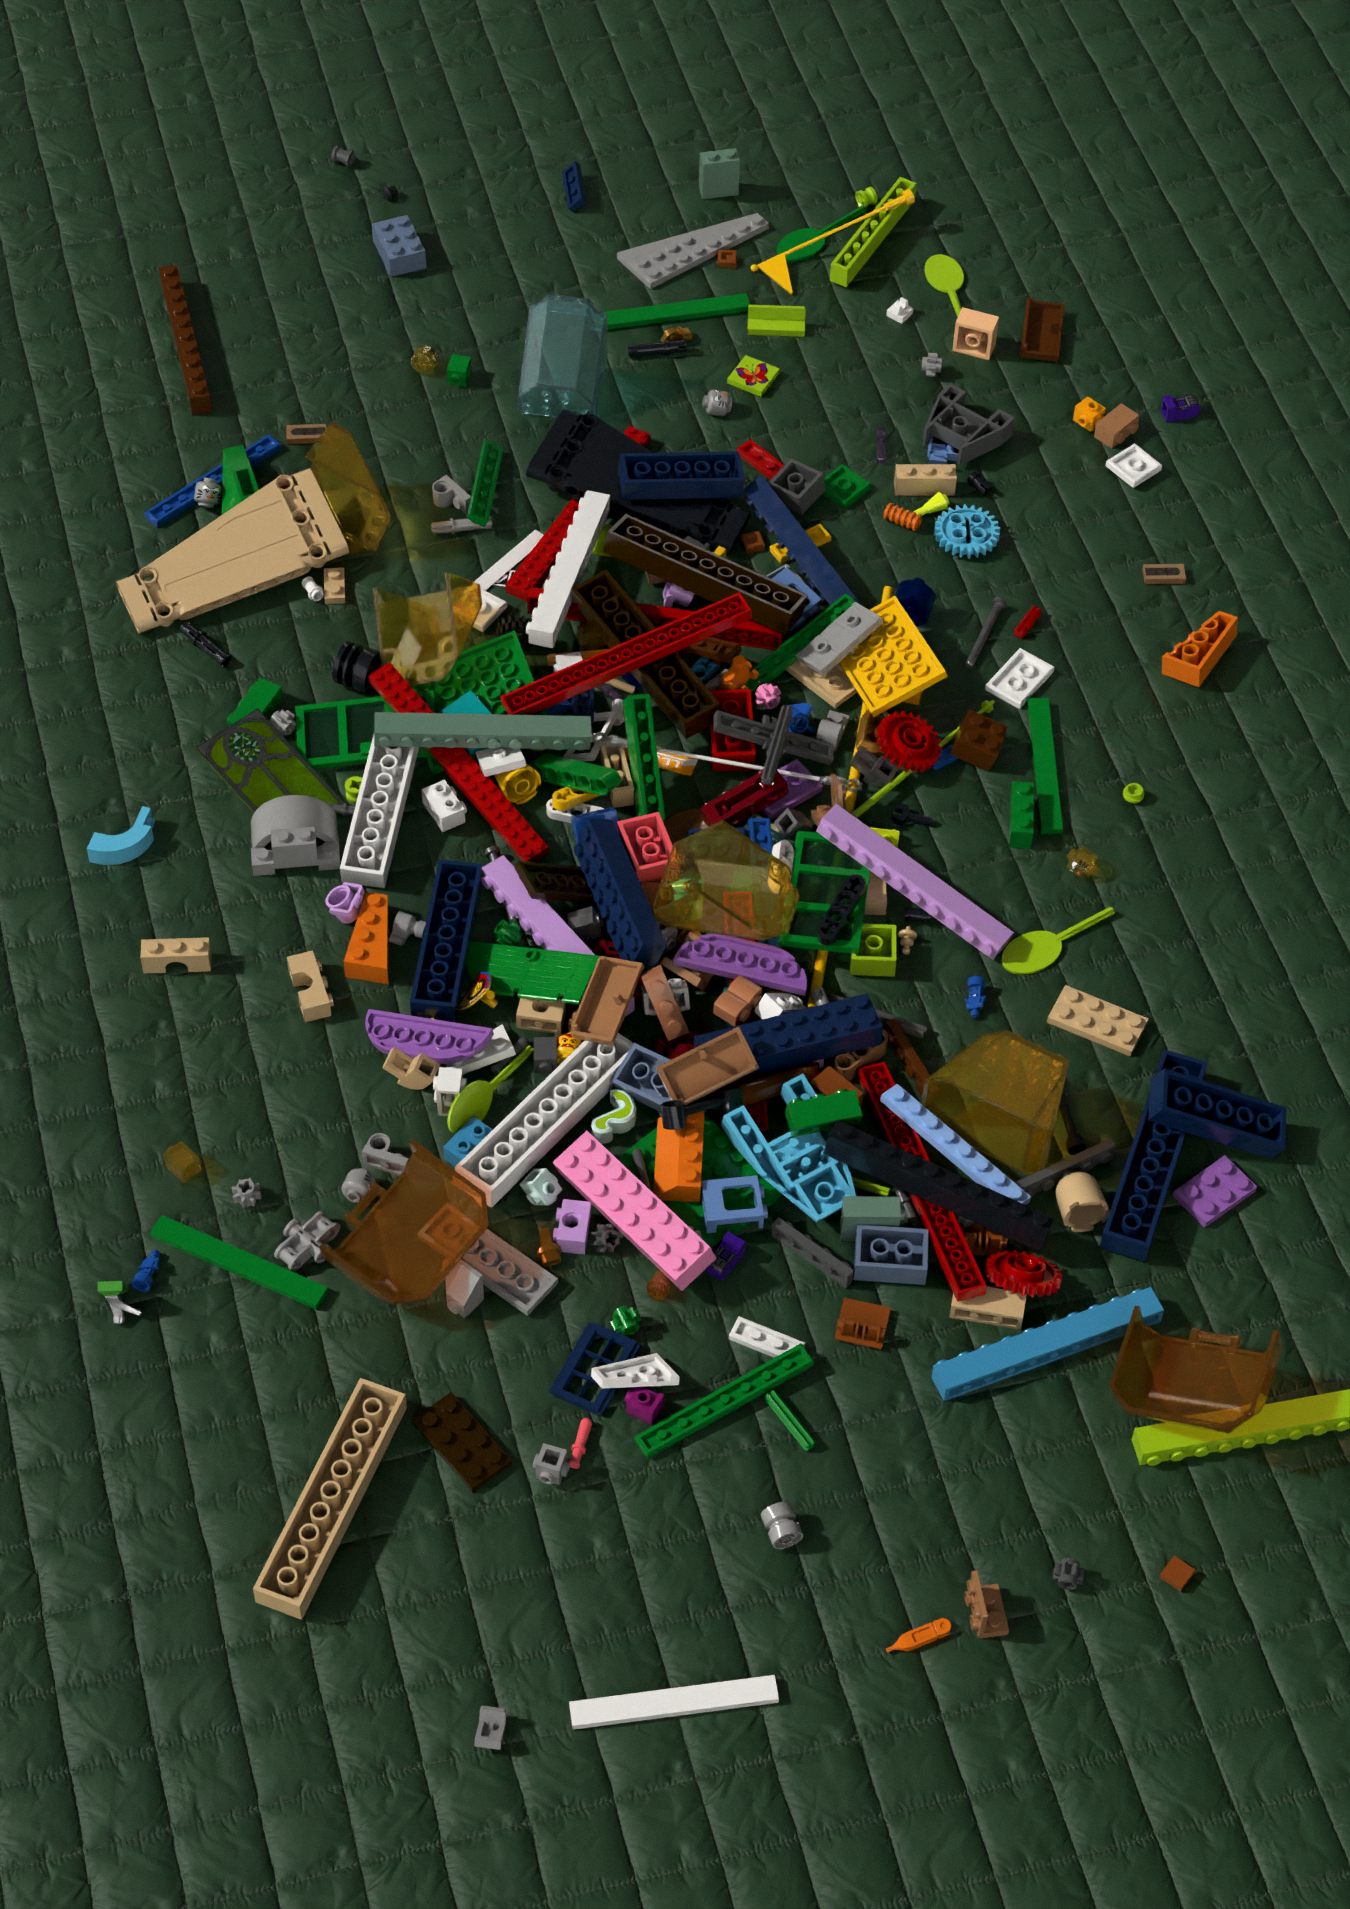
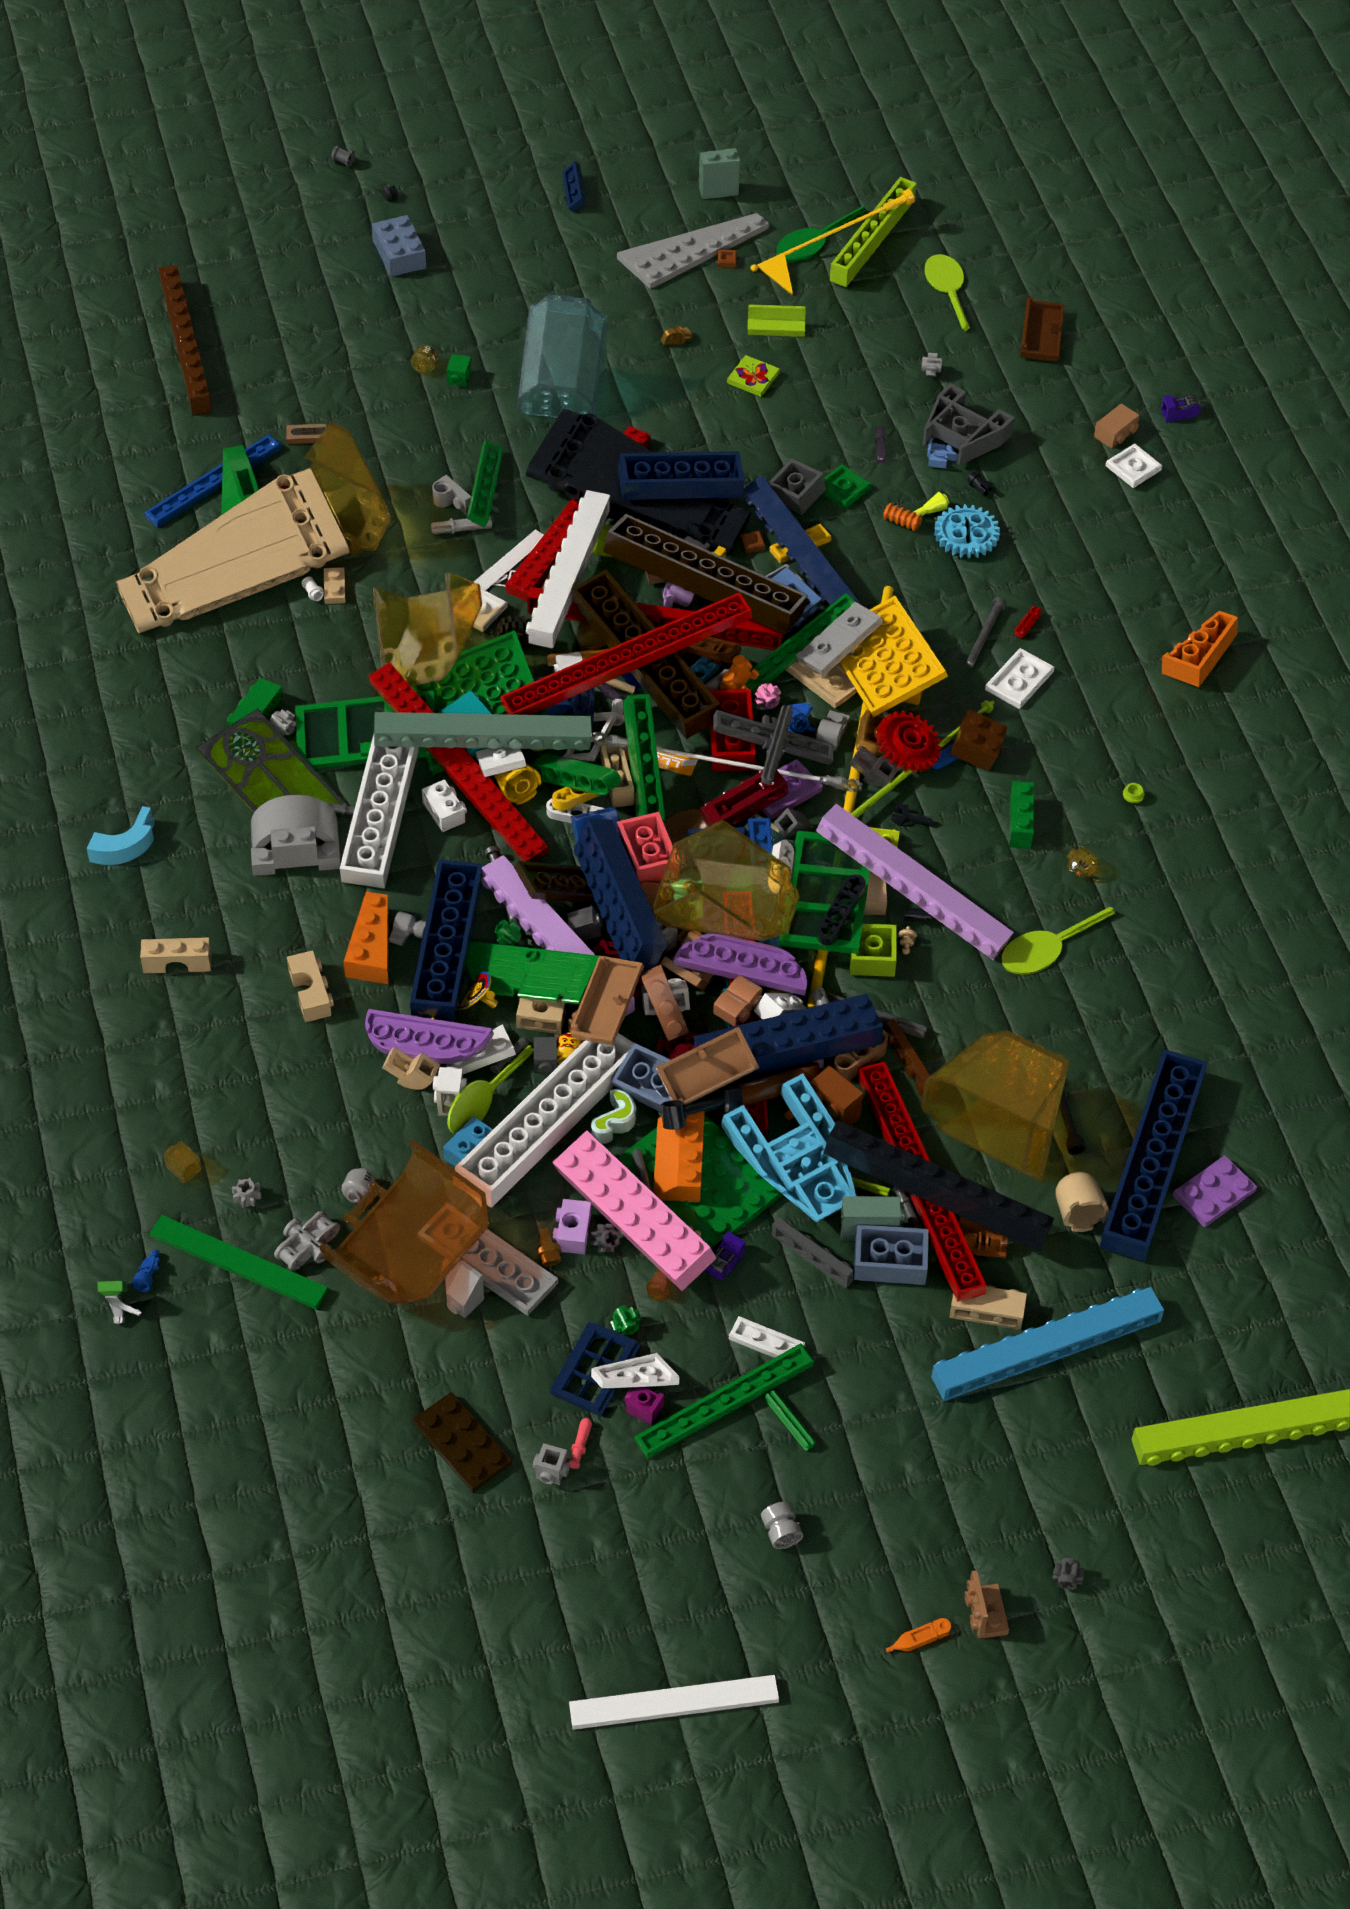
(207, 493): light grey head -> none
(220, 656): black pin -> none
(330, 1499): tan brick -> none
(344, 902): lavender piece -> none
(351, 788): lime wheel -> none
(355, 665): black wheel -> none
(383, 1158): light grey plate -> none
(490, 1727): light grey bracket -> none
(541, 1187): light aqua brick -> none
(657, 348): black pin -> none
(677, 311): green tile -> none
(714, 1208): medium blue window -> none
(717, 402): light grey head -> none
(760, 459): red plate -> none
(822, 1112): green brick -> none
(838, 792): medium nougat bracket -> none
(862, 1323): dark orange hinge -> none
(866, 197): lime wheel -> none
(900, 311): white tile -> none
(916, 599): clear blue brick -> none
(925, 479): tan brick -> none
(951, 1144): light blue plate -> none
(975, 333): light nougat brick -> none
(976, 1000): blue piece -> none
(1023, 1273): red gear -> none
(1044, 766): green tile -> none
(1053, 1174): dark grey plate -> none
(1088, 413): light orange brick -> none
(1097, 1020): tan plate -> none
(1164, 573): tile -> none
(1177, 1573): dark orange tile -> none
(1191, 1379): clear orange windscreen -> none
(1217, 1113): dark blue brick -> none

